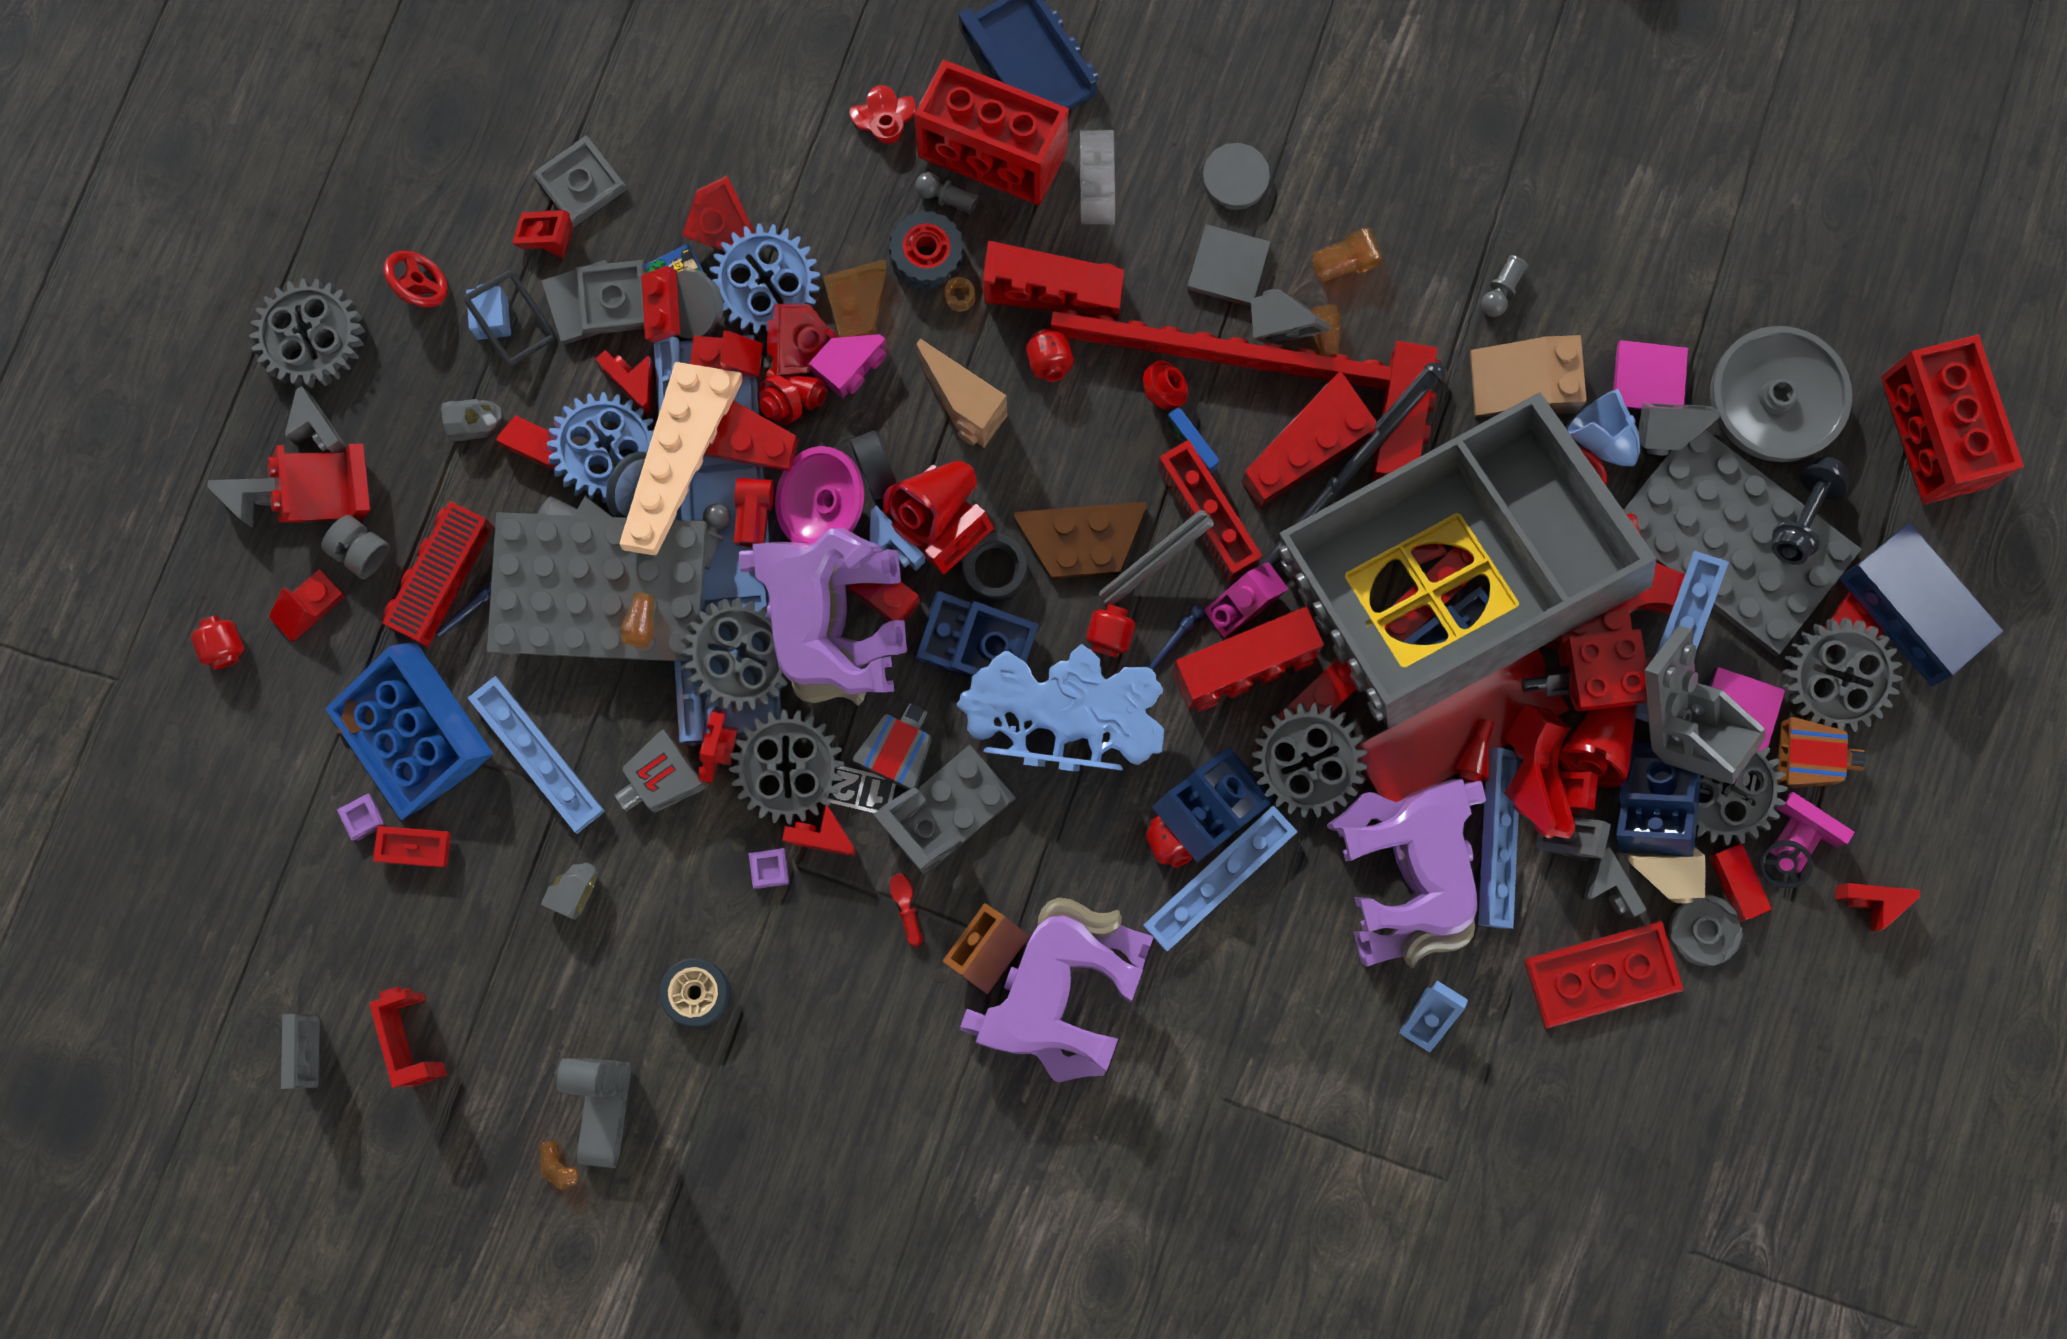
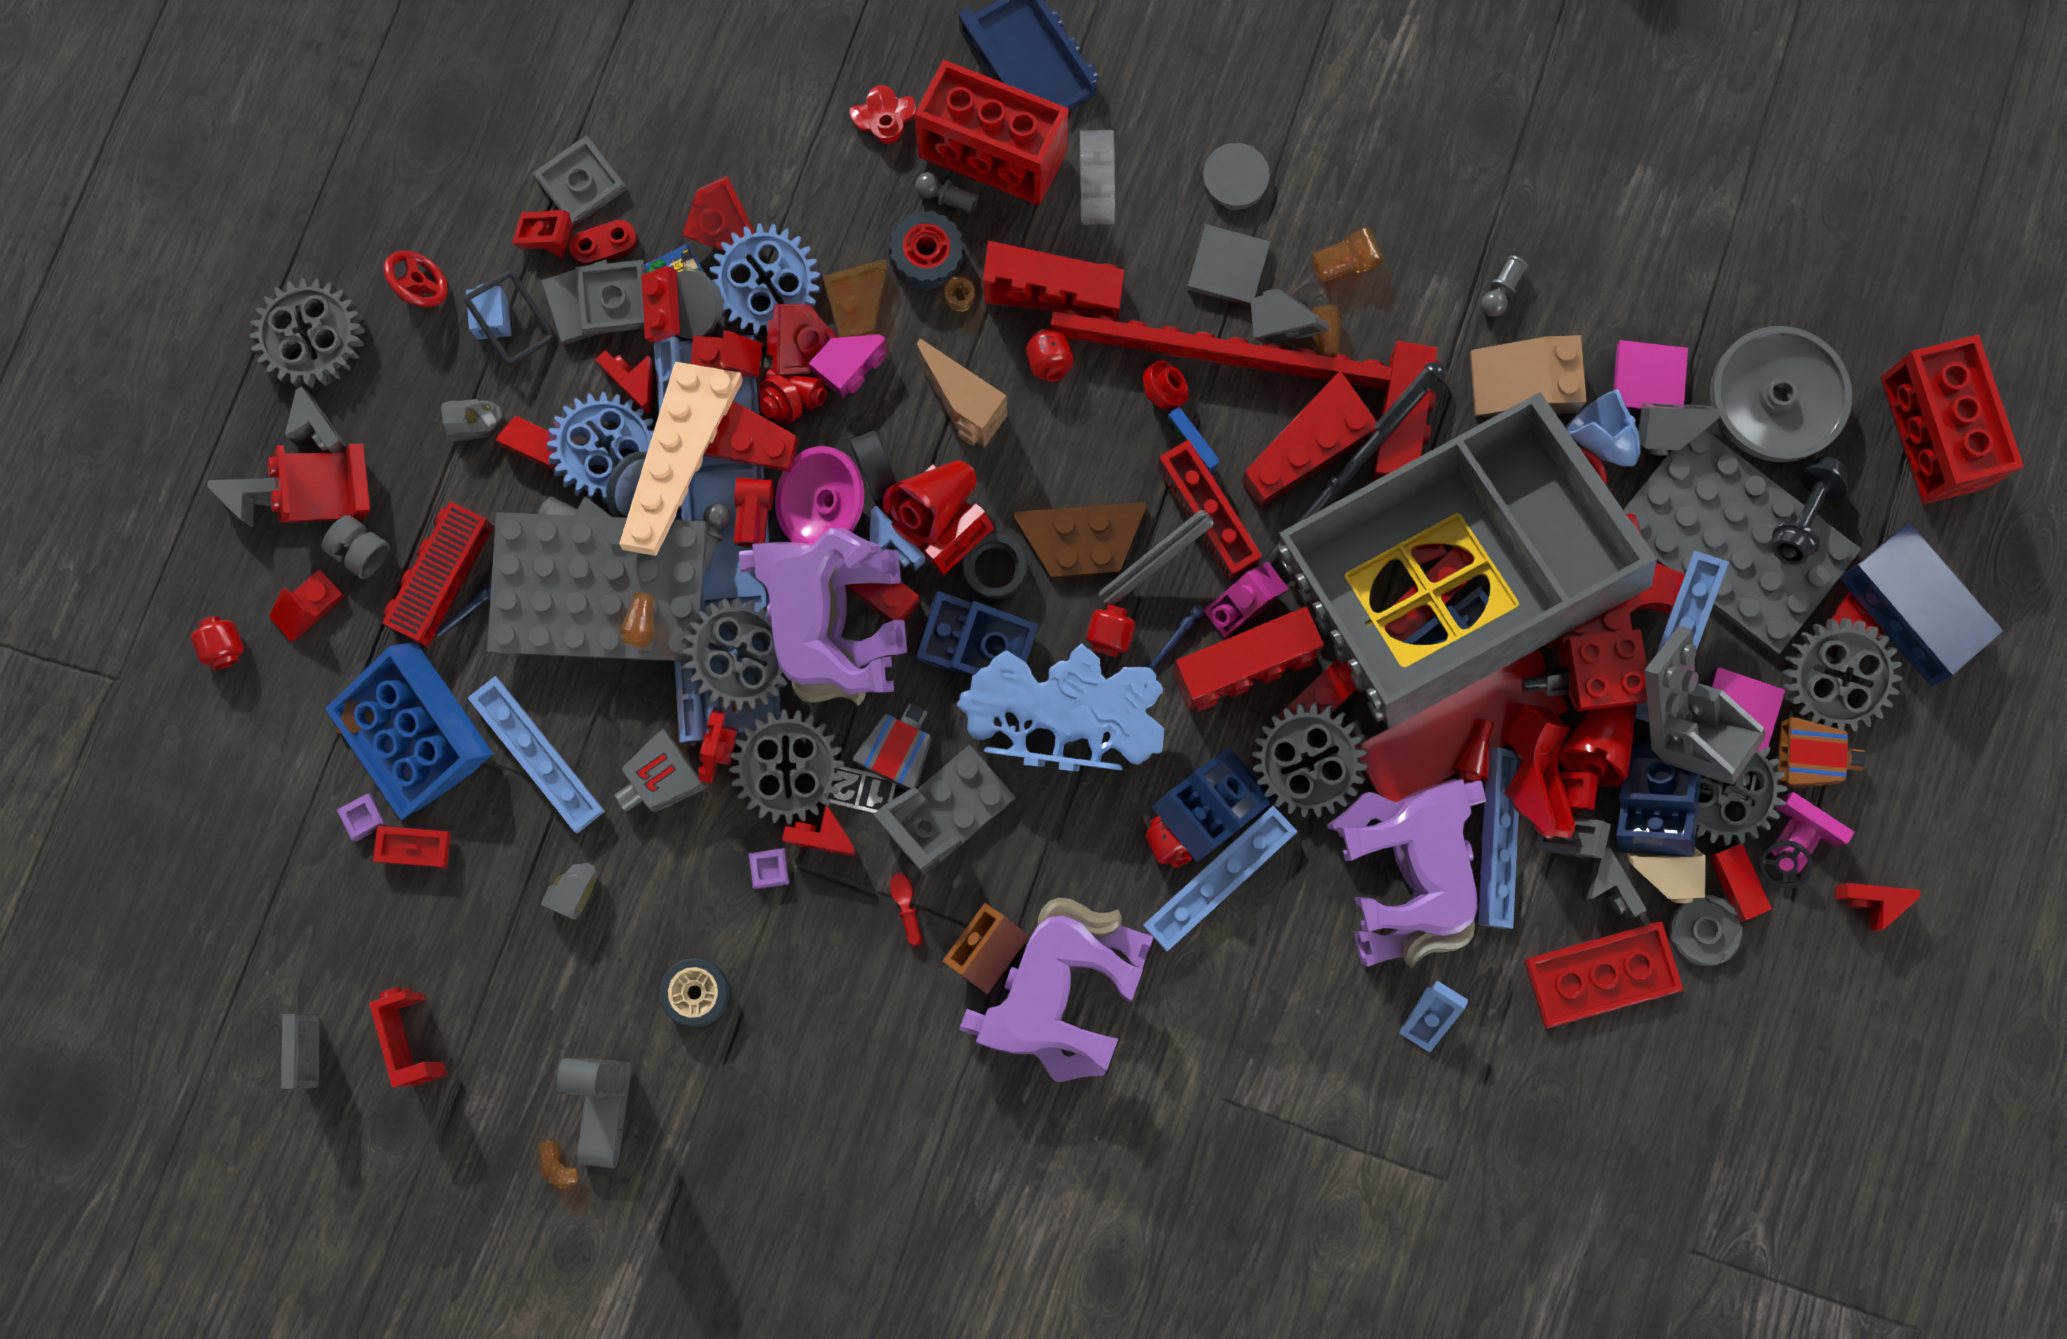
(603, 244): none -> red plate

